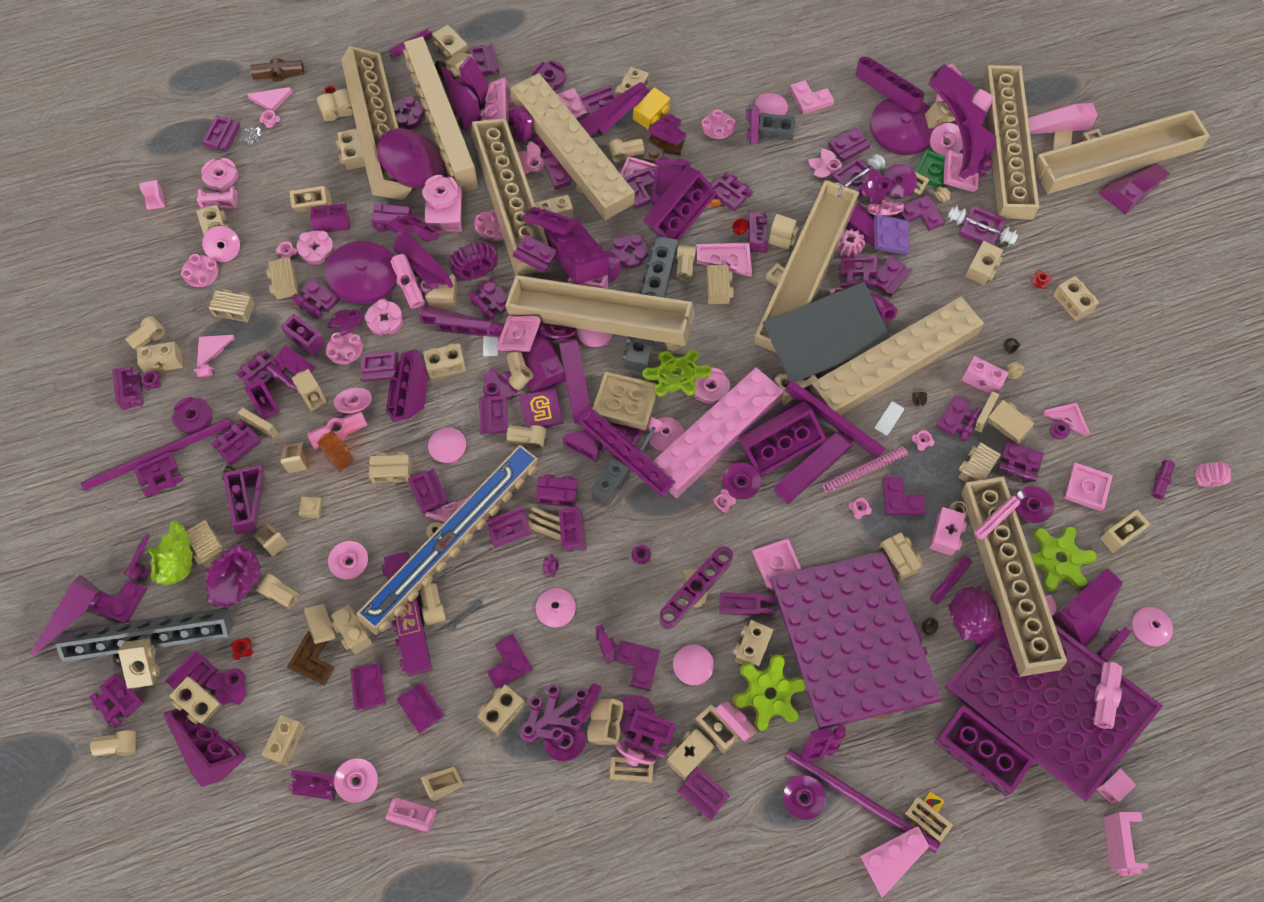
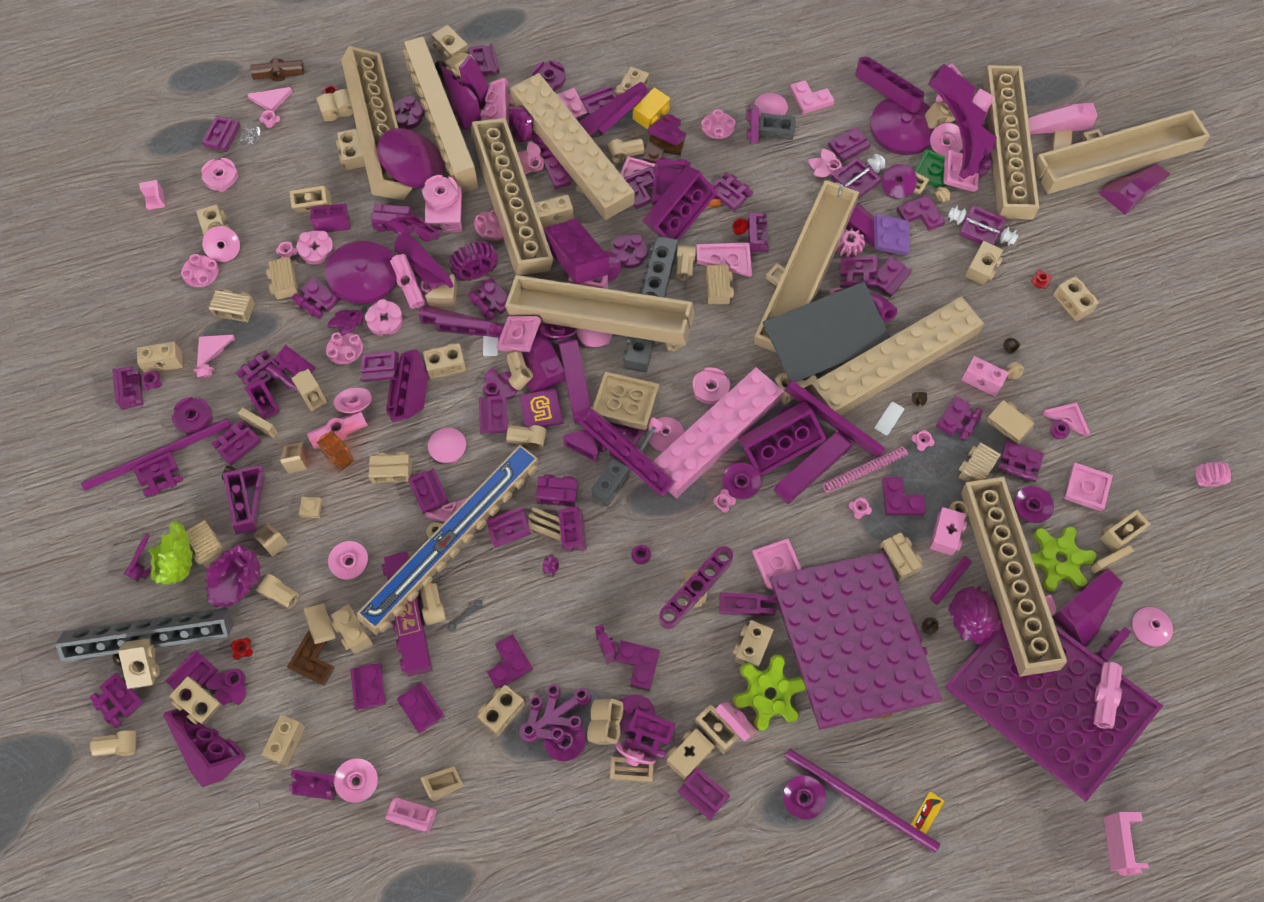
(74, 603): magenta wedge -> none
(120, 607): magenta plate -> none
(149, 330): tan piece -> none
(224, 200): bright pink hinge -> none
(303, 334): magenta brick -> none
(398, 50): magenta axle -> none
(535, 253): magenta plate -> none
(549, 220): magenta hinge -> none
(559, 616): bright pink dish -> none
(588, 702): magenta axle -> none
(684, 366): lime plate -> none
(693, 665): bright pink dish -> none
(783, 232): tan brick -> none
(822, 742): magenta plate -> none
(873, 186): magenta plate -> none
(886, 208): bright pink dish -> none
(892, 860): bright pink wing -> none
(943, 832): tan tile -> none
(984, 751): magenta brick -> none
(987, 410): tan tile -> none
(997, 517): bright pink axle -> none
(1112, 559): none -> tan tile
(1116, 786): bright pink panel -> none
(1163, 479): magenta pin -> none

